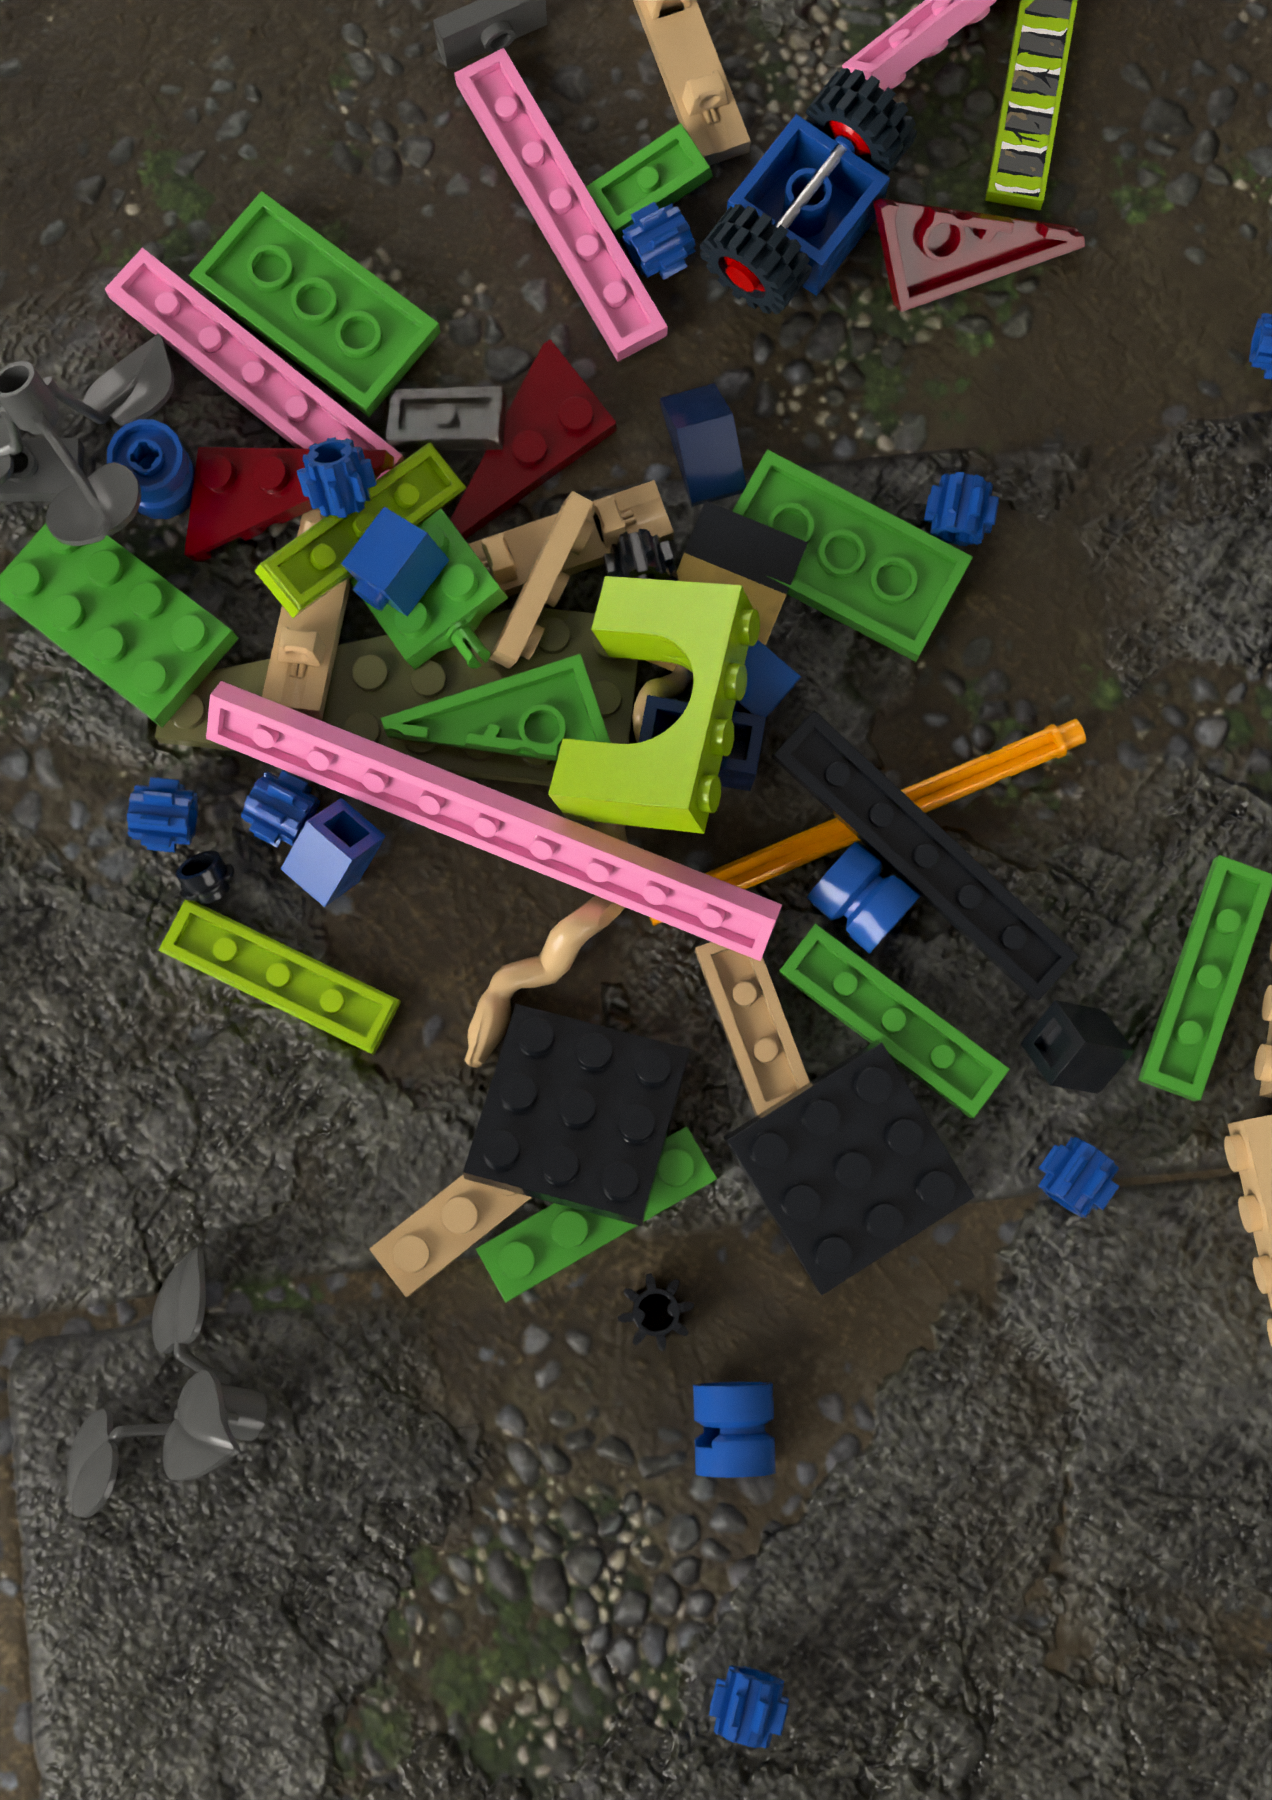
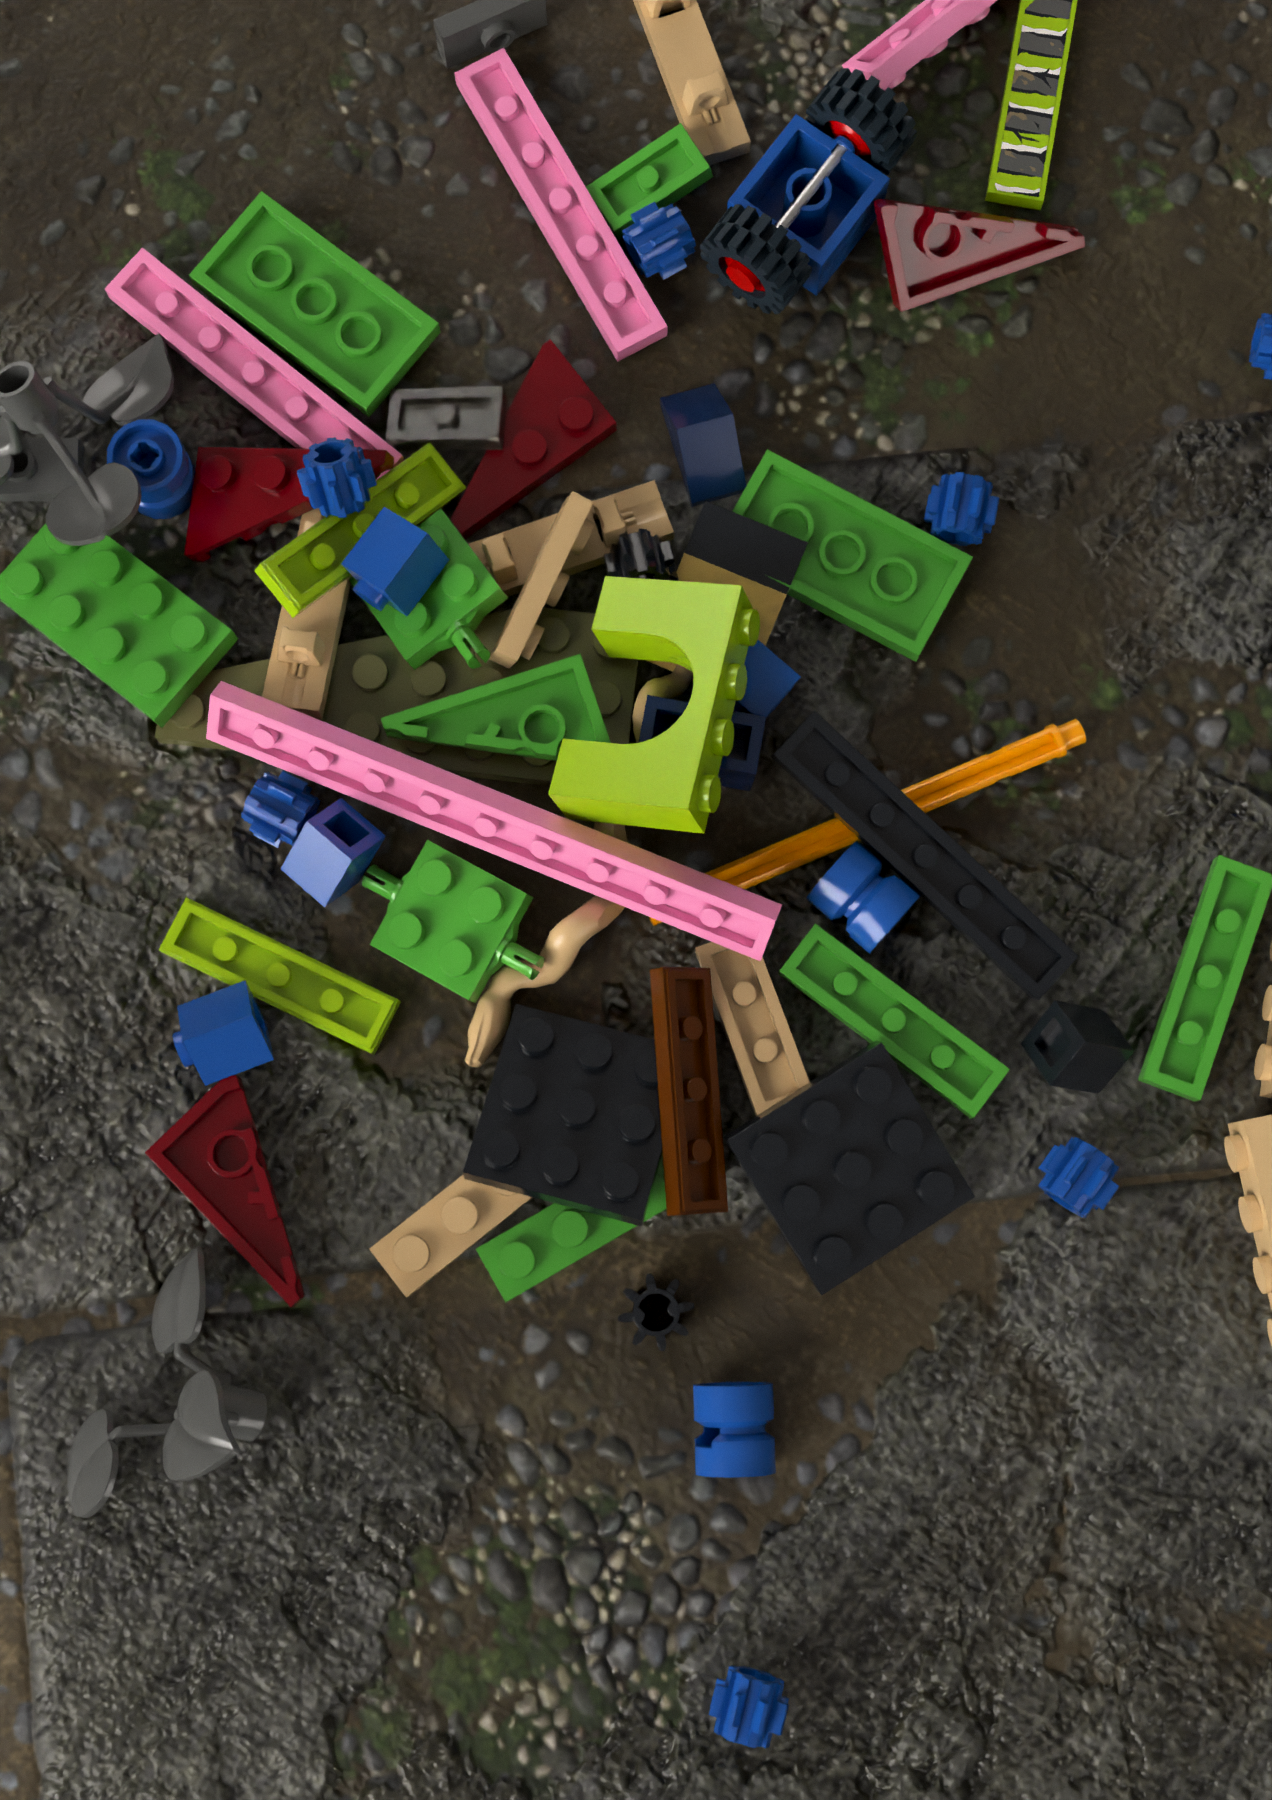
(162, 814): blue gear -> none
(204, 877): black plate -> none
(222, 1033): none -> blue brick
(223, 1171): none -> dark red wing
(452, 921): none -> bright green plate
(688, 1091): none -> reddish brown tile

